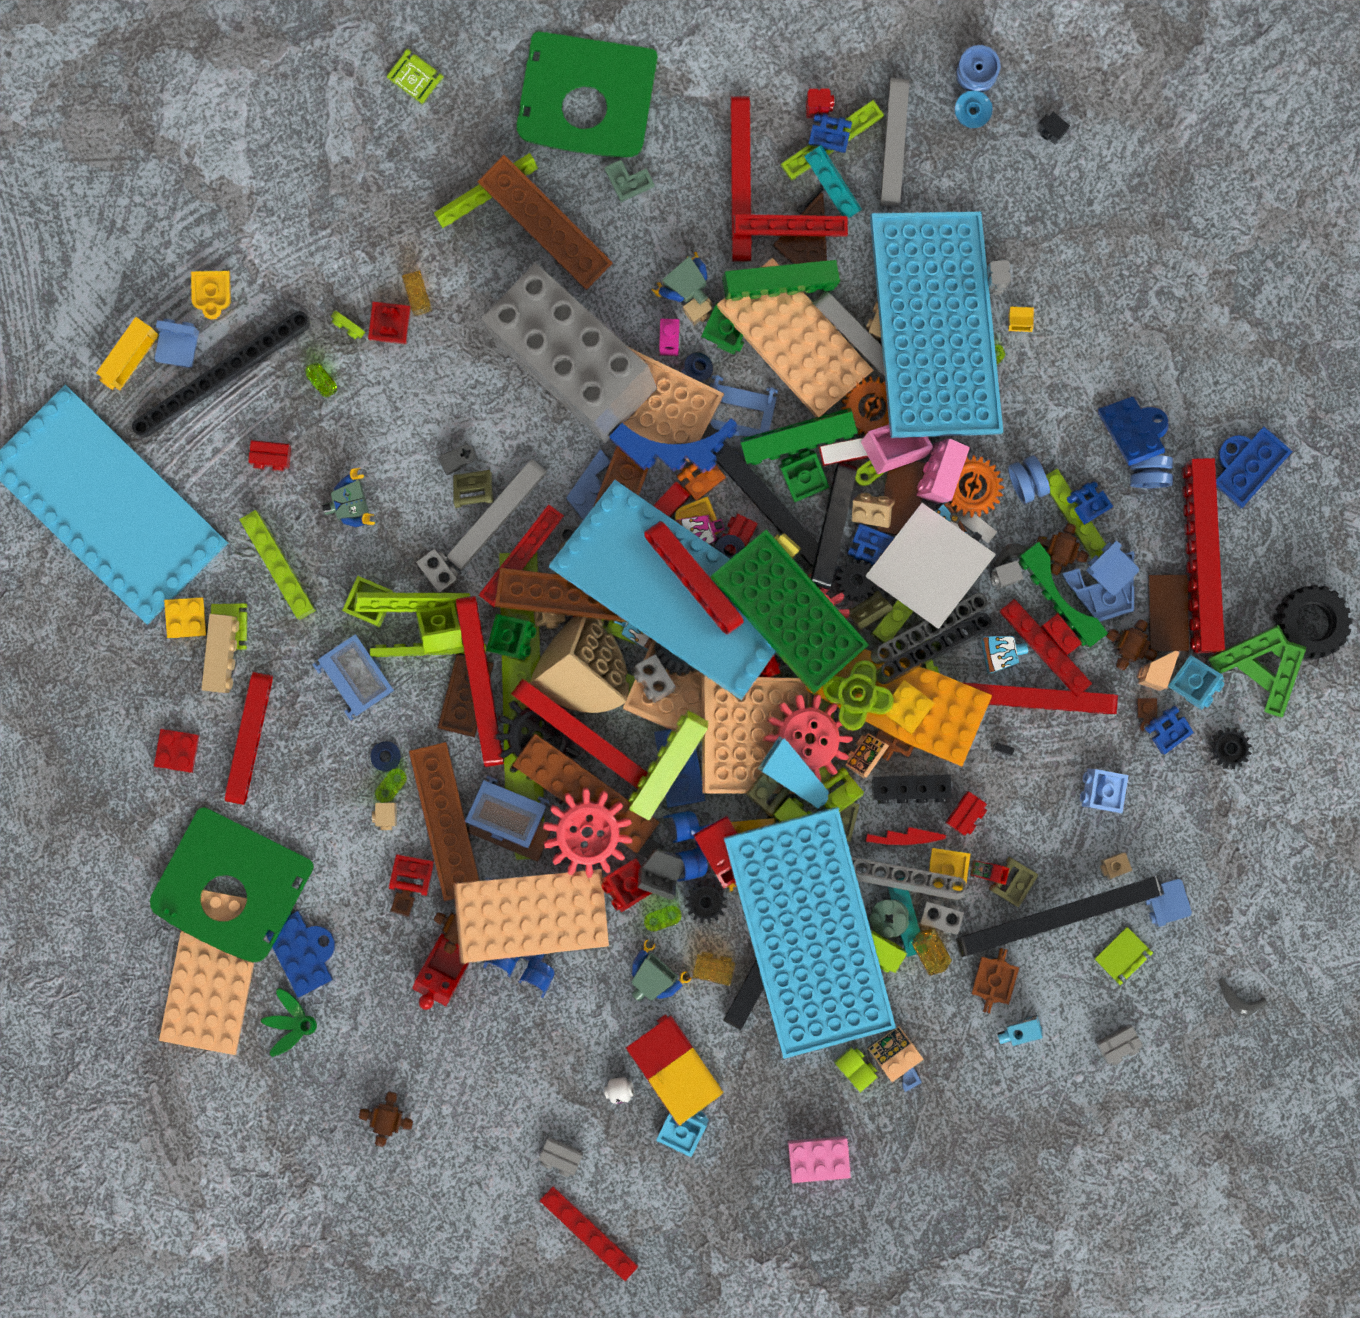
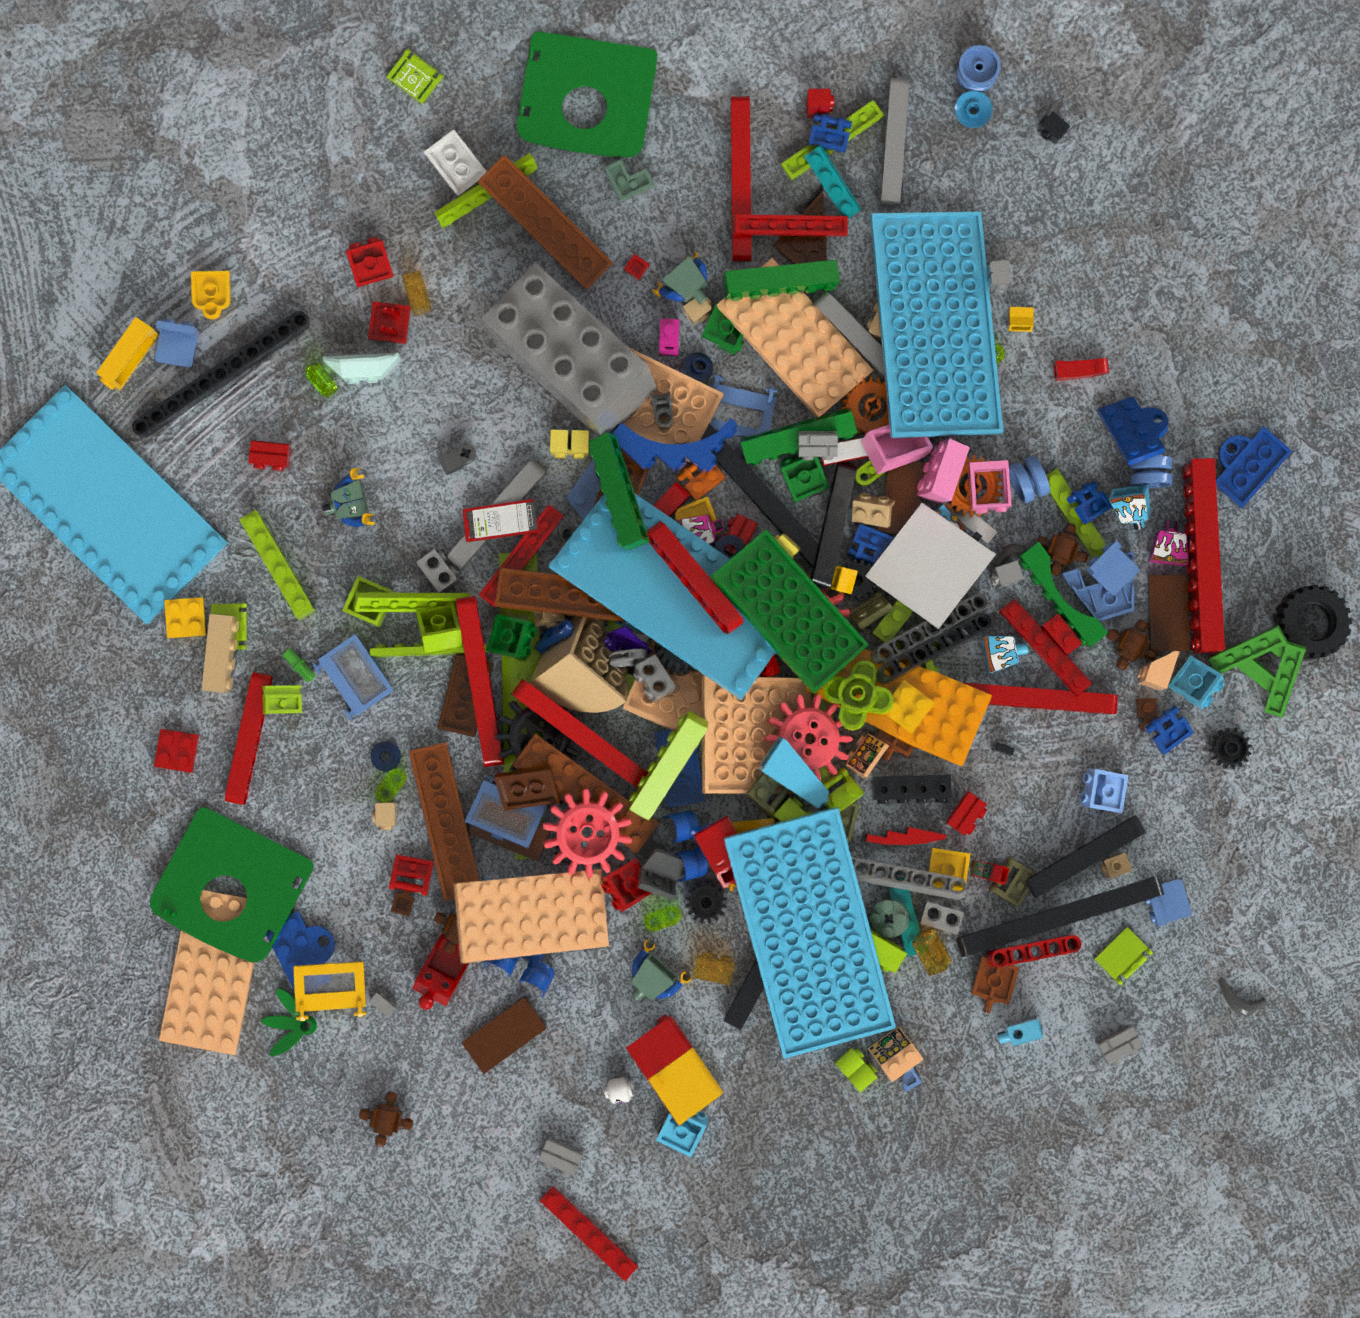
(282, 699): none -> lime plate
(298, 665): none -> bright green axle
(329, 987): none -> yellow piece
(353, 330): lime plate -> none
(363, 367): none -> light aqua wedge
(369, 261): none -> red plate
(382, 1004): none -> light grey piece
(455, 163): none -> white plate
(472, 483): olive plate -> none
(500, 520): none -> sticker
(504, 1035): none -> reddish brown tile
(527, 788): none -> reddish brown plate
(554, 635): none -> blue plate
(579, 444): none -> light yellow piece
(618, 491): none -> green brick
(624, 639): none -> dark purple hinge
(627, 657): none -> light grey piece
(636, 267): none -> red plate
(663, 407): none -> dark grey piece
(817, 444): none -> light grey brick
(819, 1159): bright pink piece -> none
(843, 579): none -> yellow piece
(989, 466): none -> bright pink window
(1042, 947): none -> red beam
(1080, 369): none -> red leg
(1085, 856): none -> black beam
(1131, 504): none -> torso
(1170, 546): none -> torso

